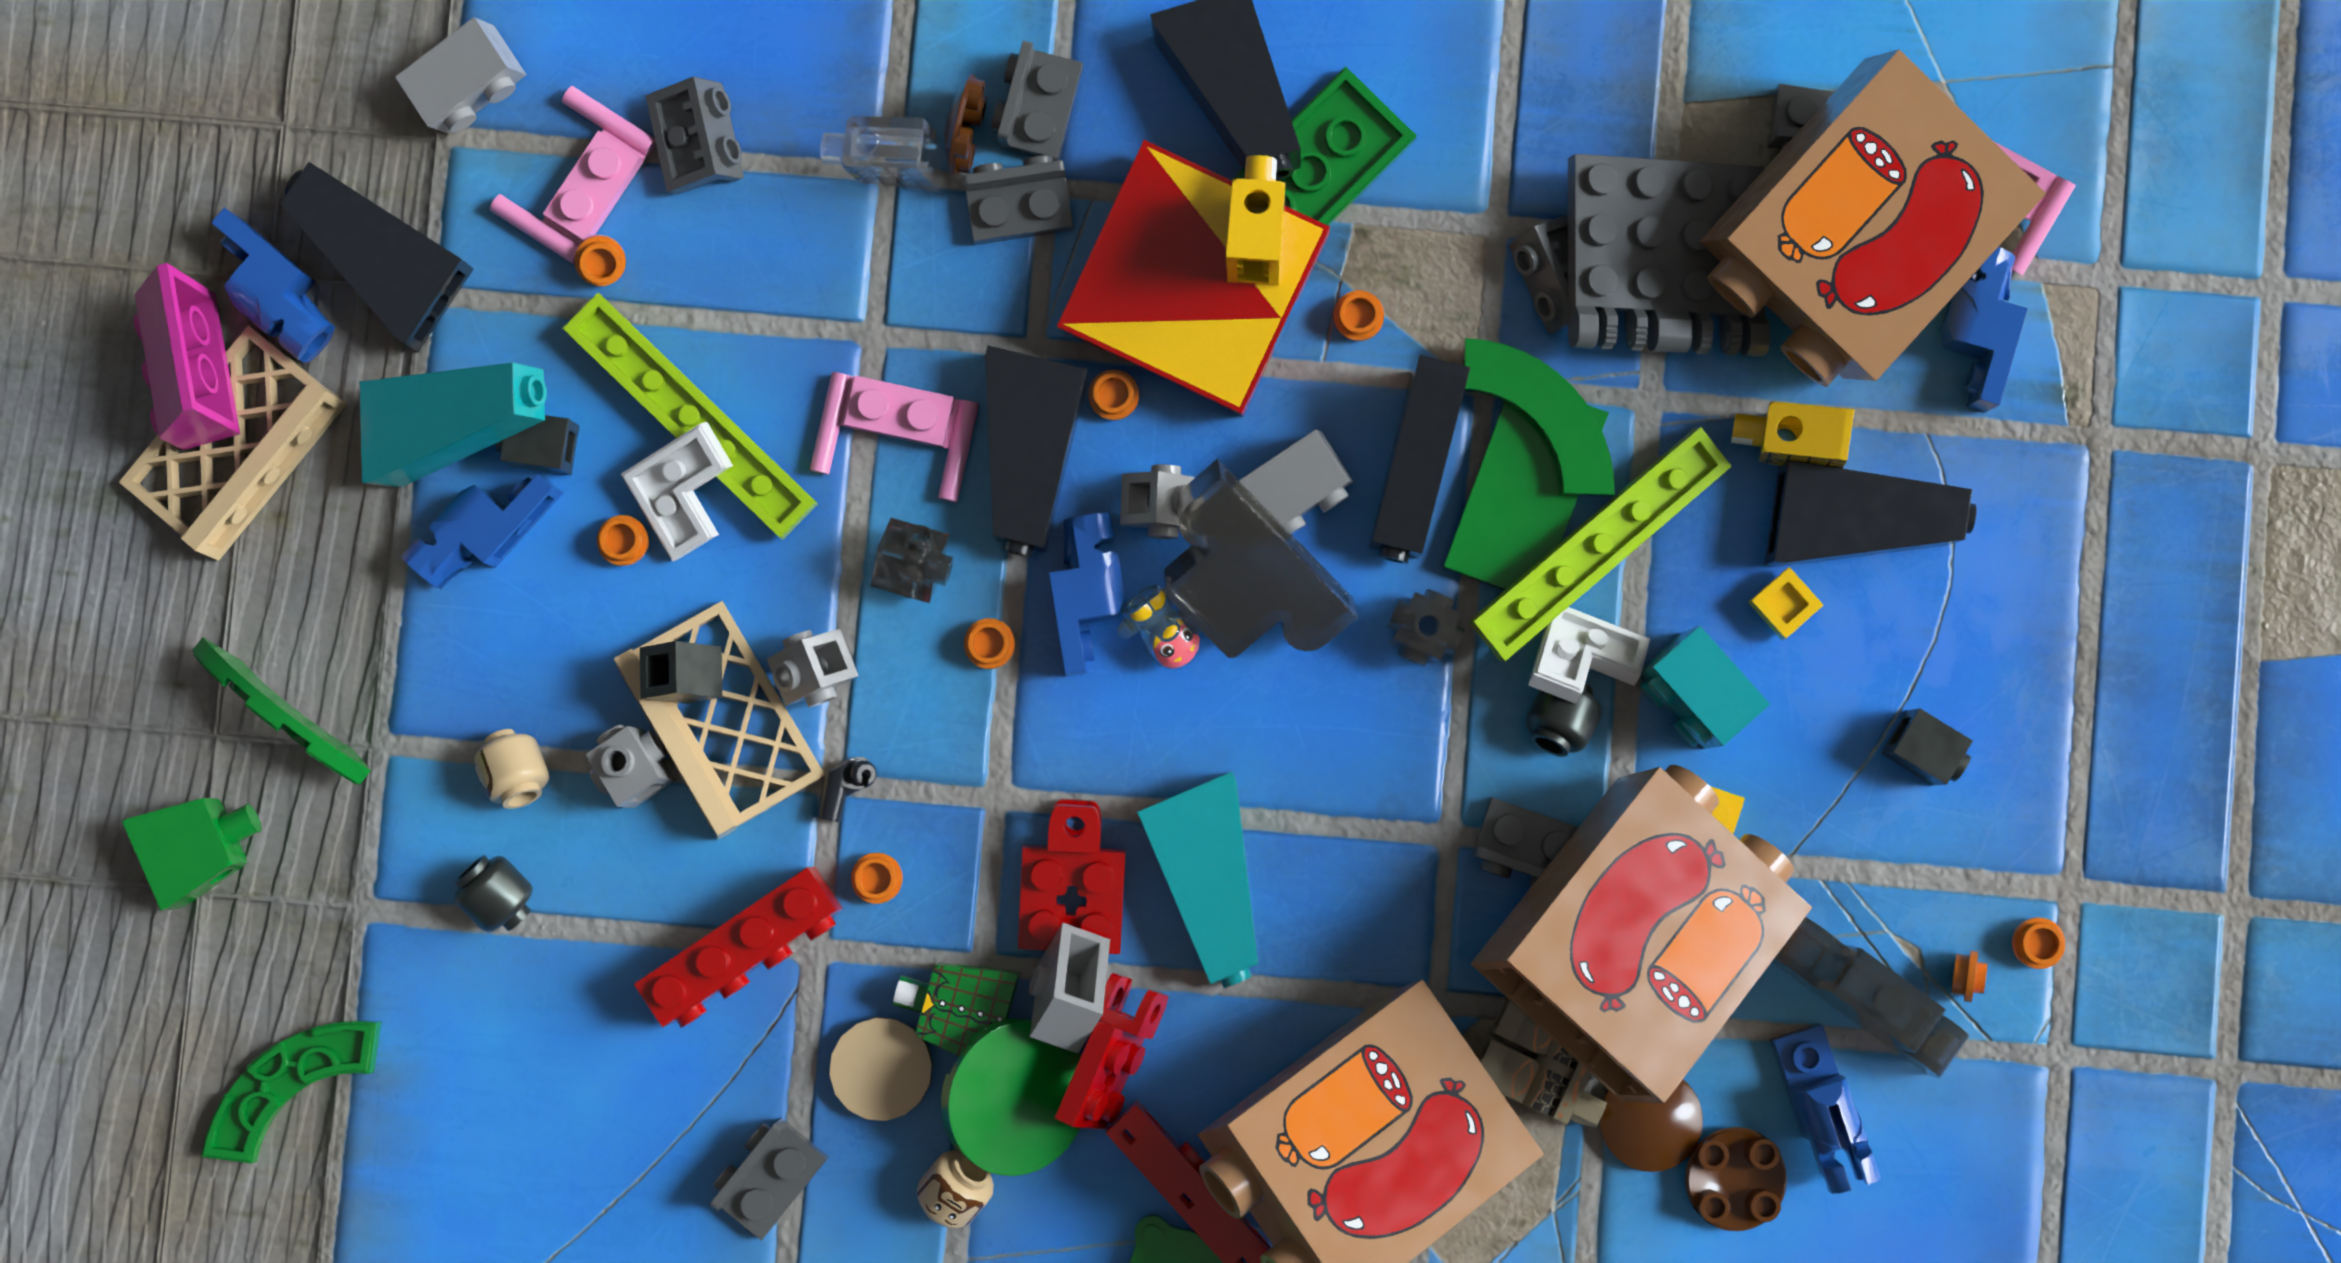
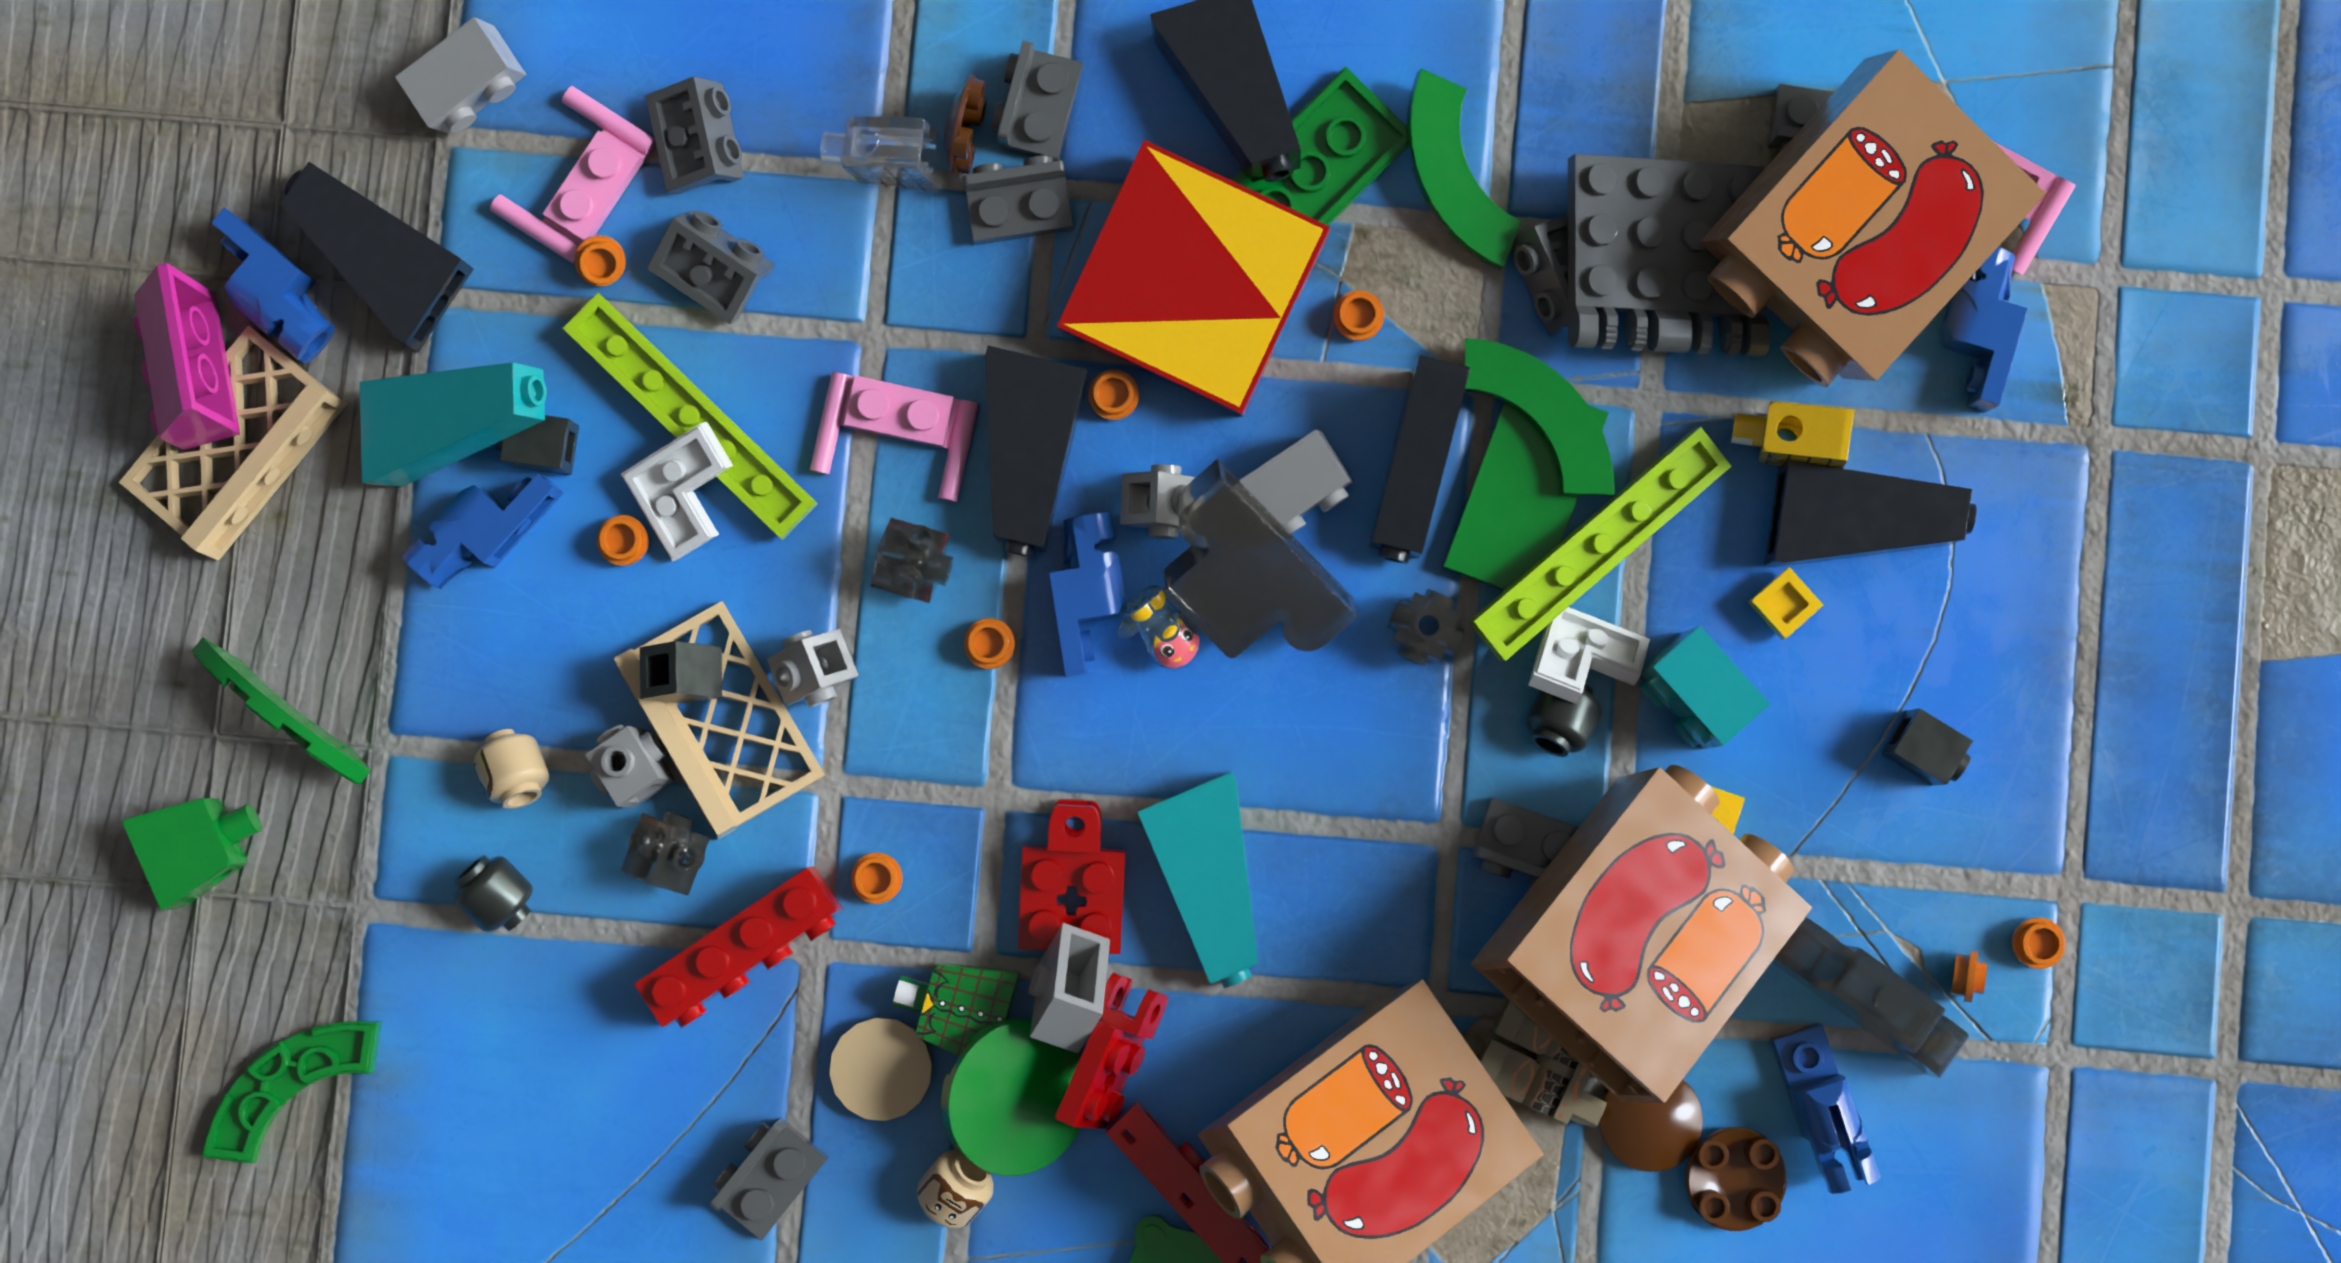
(665, 852): none -> clear smoke brick
(709, 264): none -> dark grey bracket
(840, 783): black arm -> none
(1253, 238): yellow torso -> none
(1445, 175): none -> green tile

